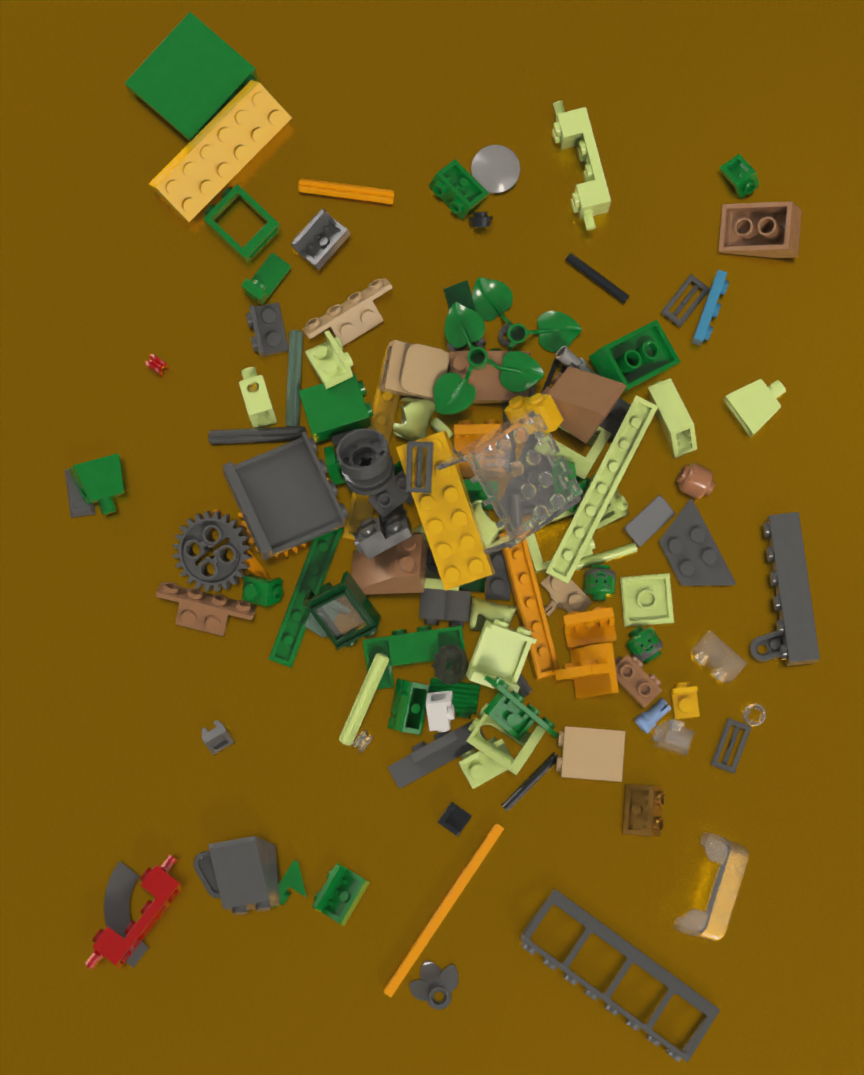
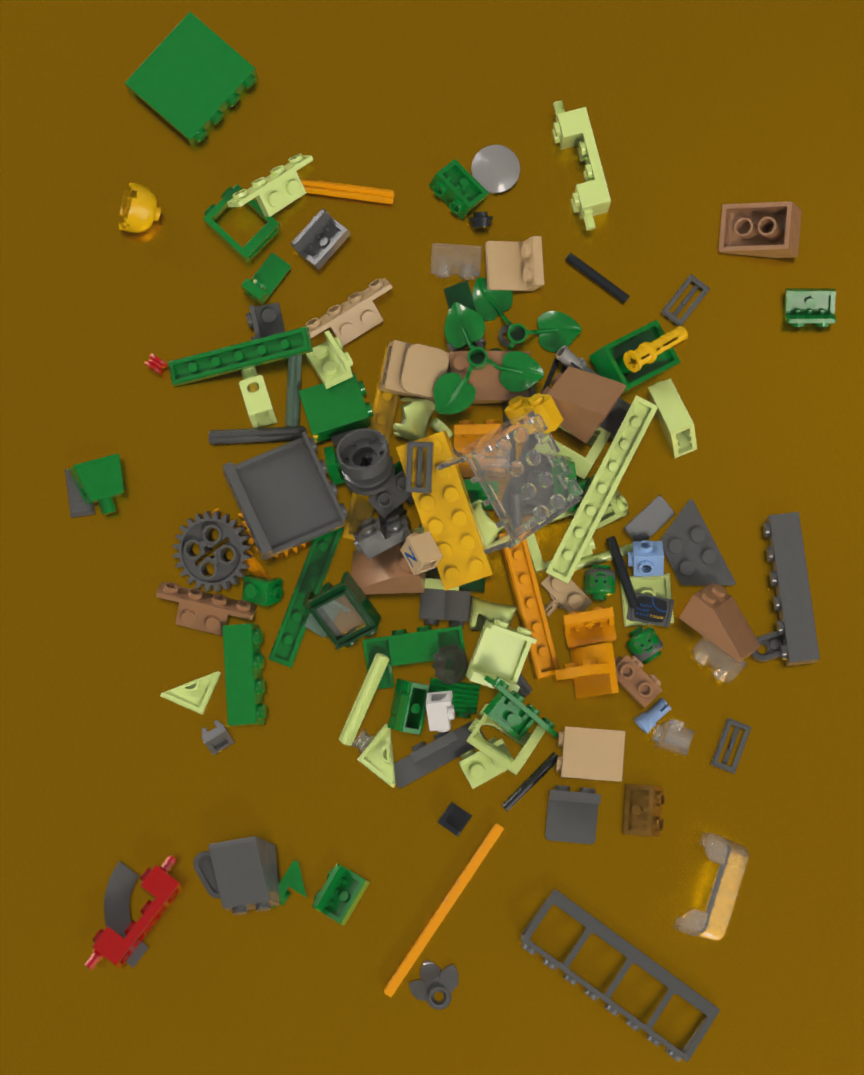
(138, 209): none -> yellow cylinder
(194, 694): none -> yellowish green tile
(220, 150): yellow brick -> none
(240, 356): none -> green tile
(244, 674): none -> green brick
(277, 189): none -> yellowish green bracket
(379, 756): none -> yellowish green tile
(421, 552): none -> tan brick
(455, 260): none -> clear brick
(498, 584): dark grey plate -> none
(514, 265): none -> tan bracket
(572, 815): none -> dark grey bracket
(622, 572): none -> black bar
(647, 558): none -> light blue brick
(648, 351): none -> yellow pin
(652, 610): none -> sticker
(685, 701): yellow bracket -> none
(695, 480): nougat head -> none
(711, 308): dark azure plate -> none
(719, 620): none -> medium nougat slope
(740, 175): green bracket -> none
(755, 404): yellowish green torso -> none
(761, 718): clear bush -> none
(810, 306): none -> bracket

